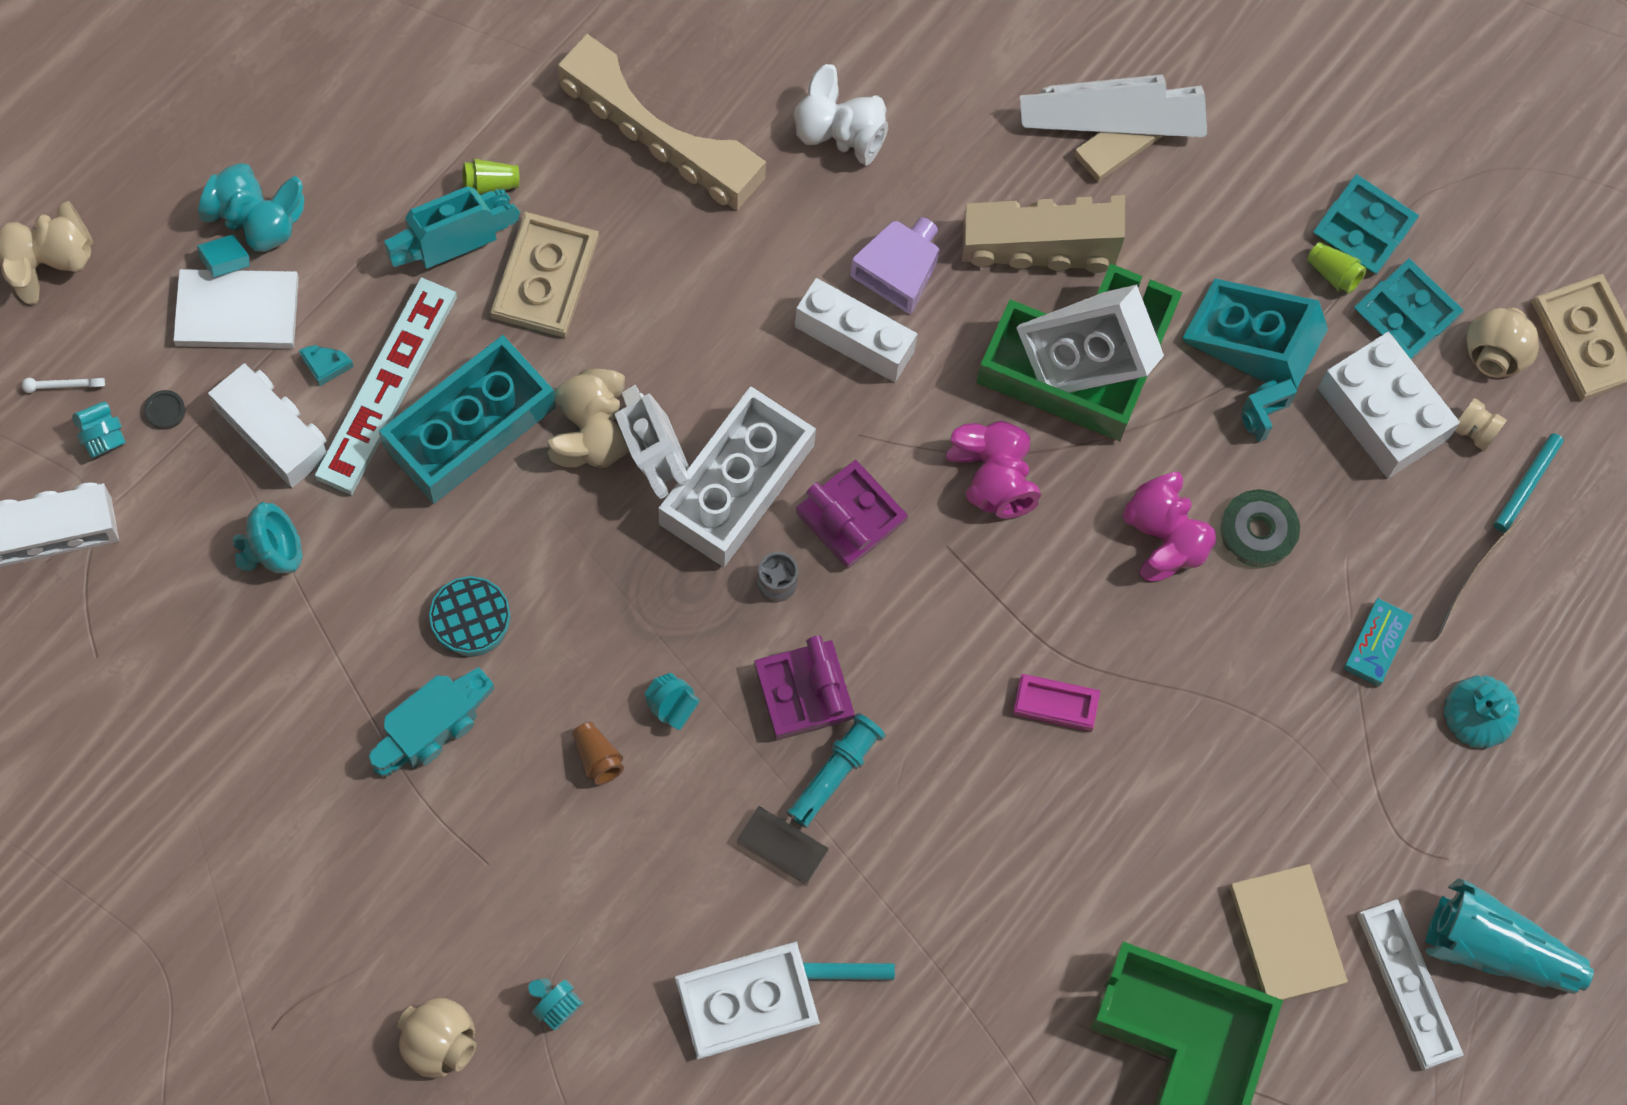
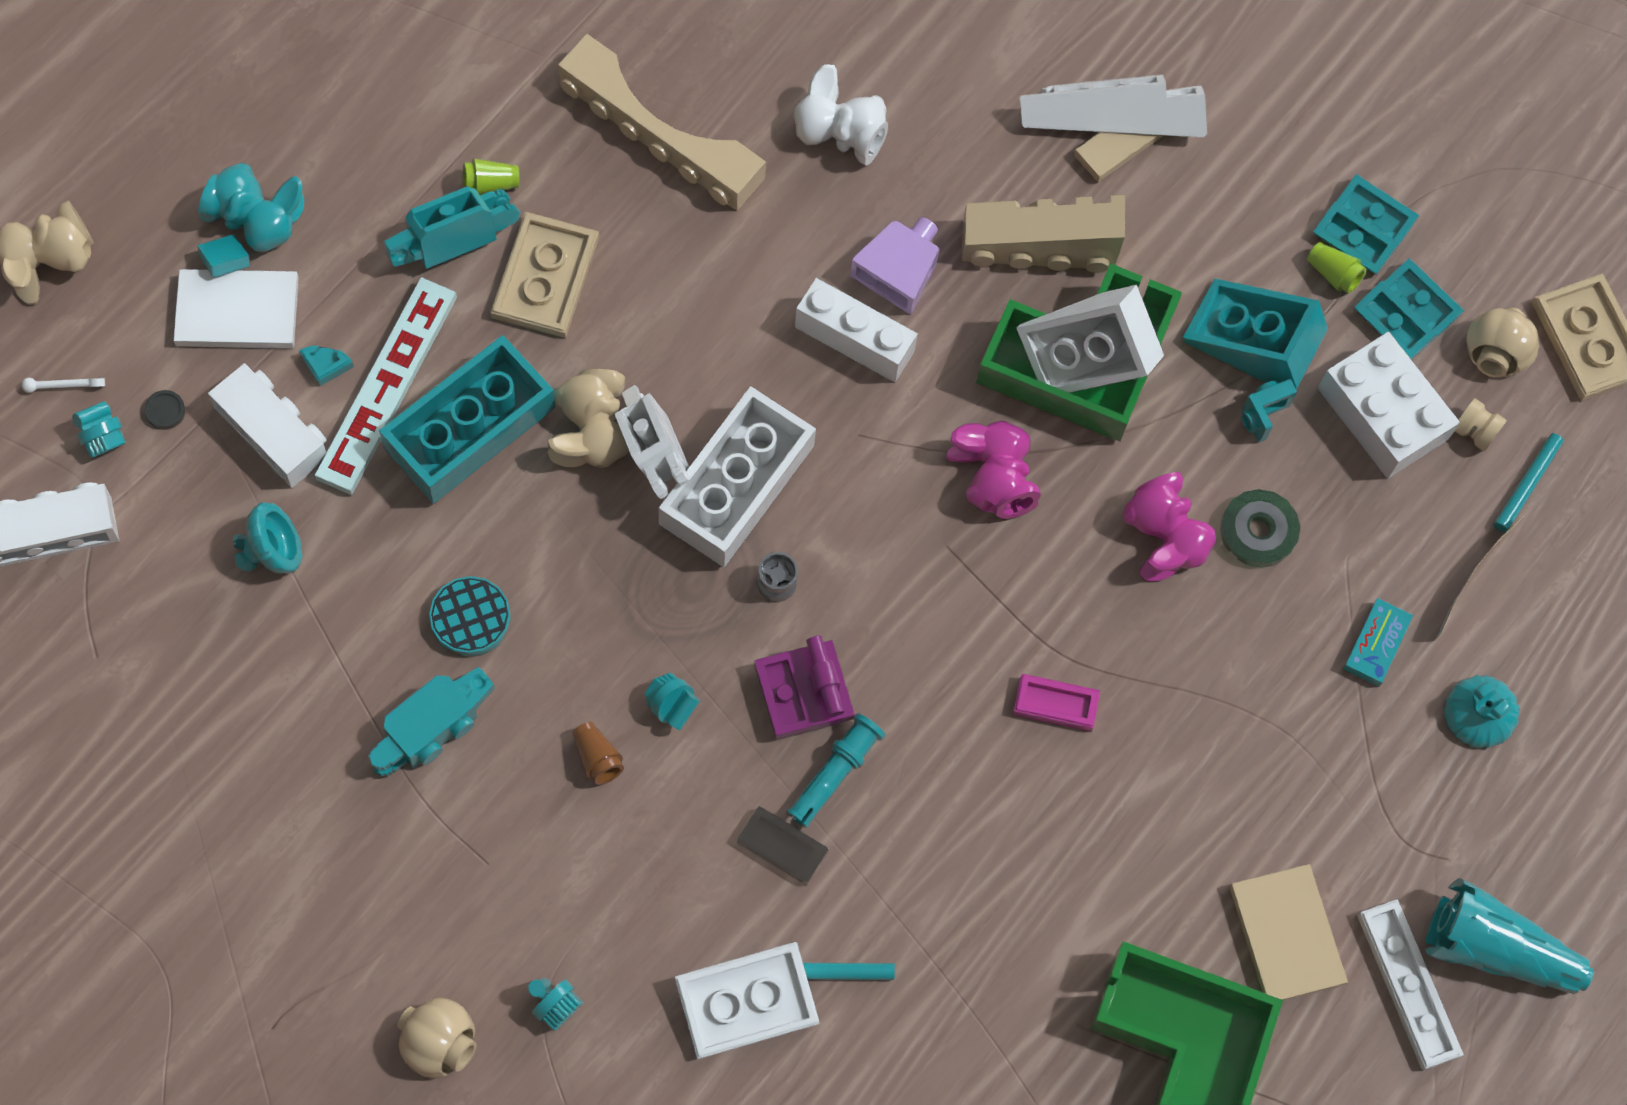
(851, 513): magenta plate -> none

